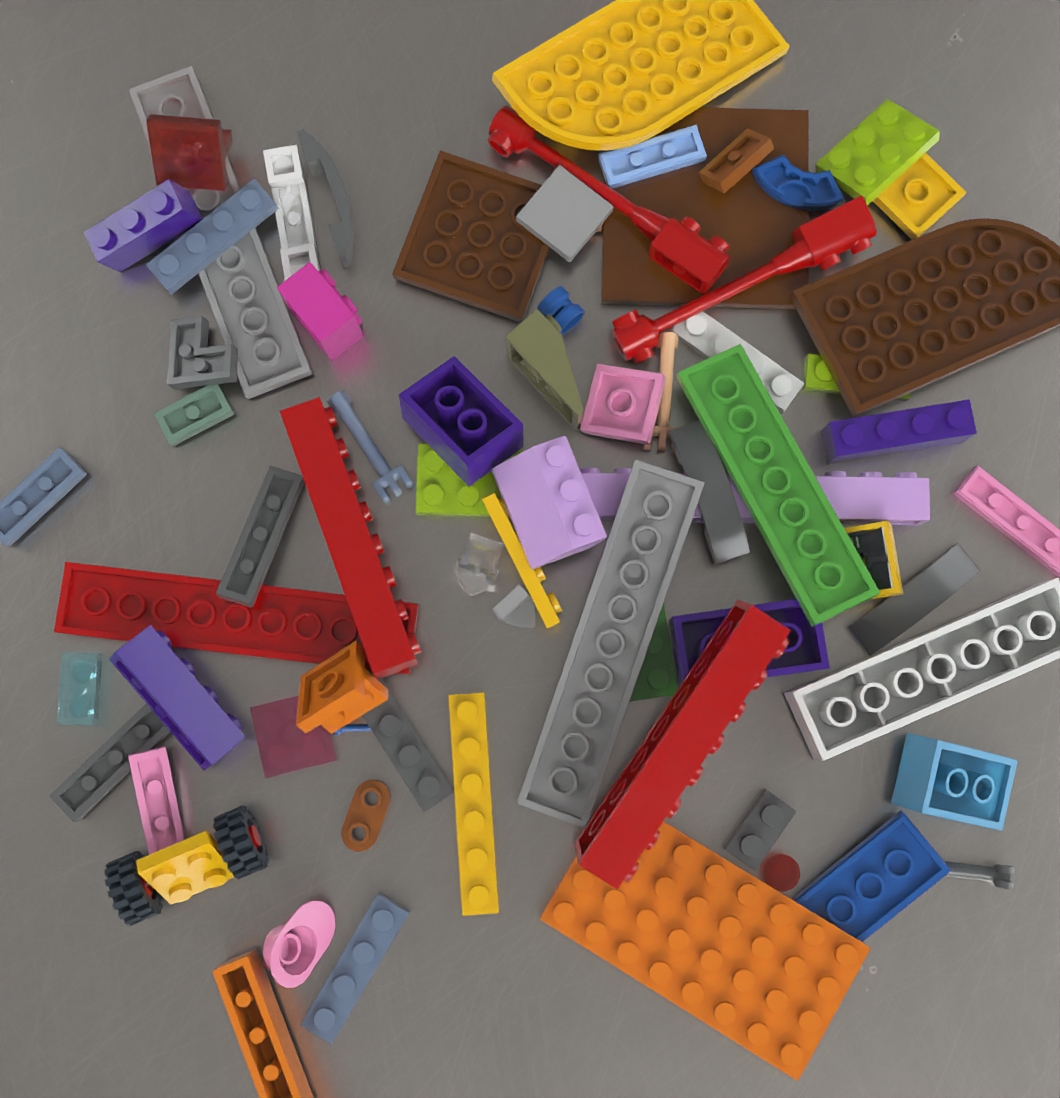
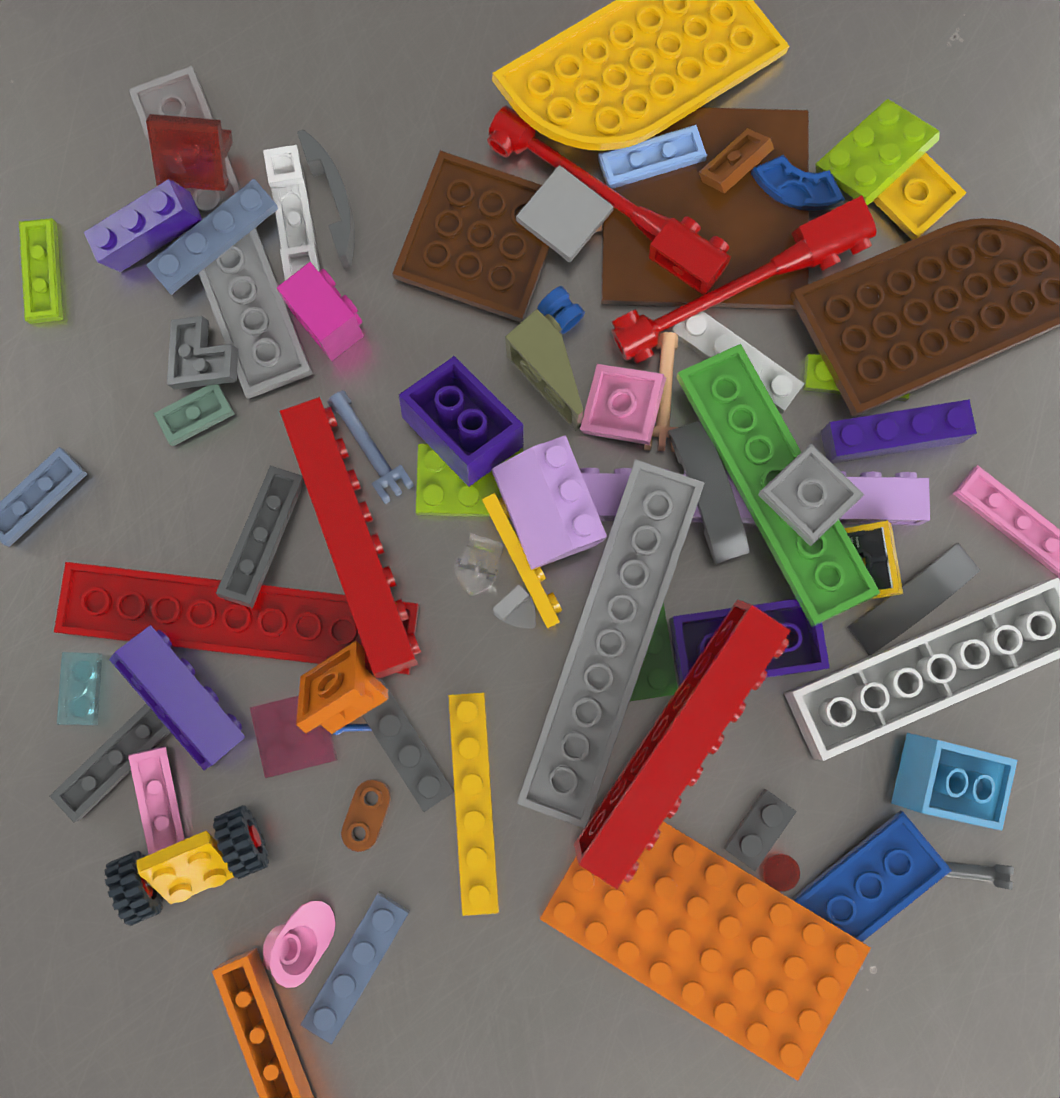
(40, 271): none -> lime tile
(810, 494): none -> light grey tile

